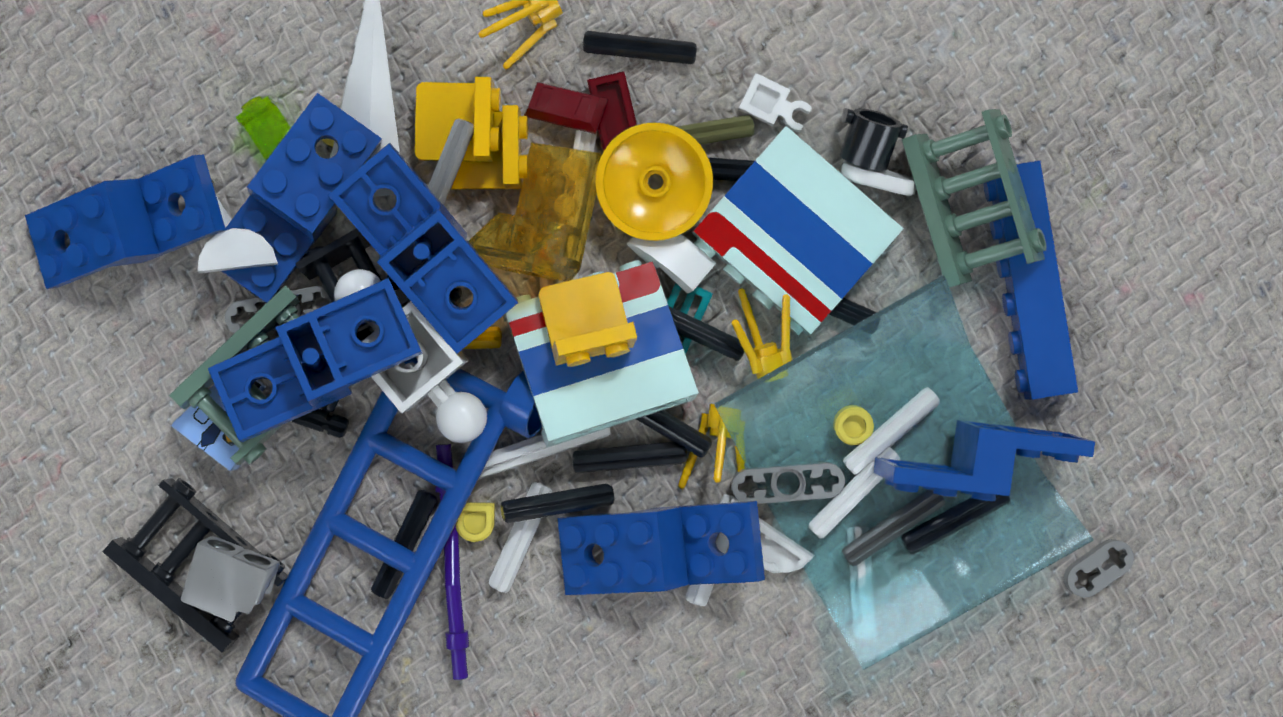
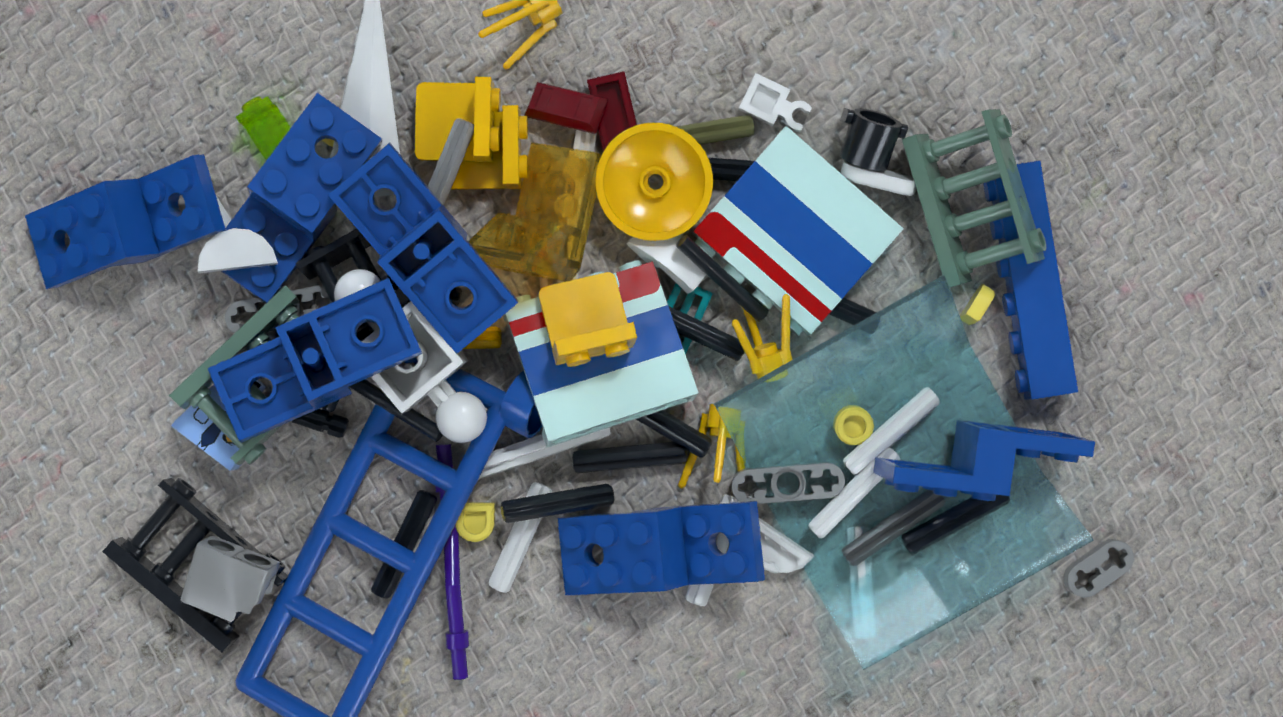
(410, 417): none -> black bar
(639, 47): black axle -> none
(722, 278): none -> black bar
(977, 305): none -> light yellow tile

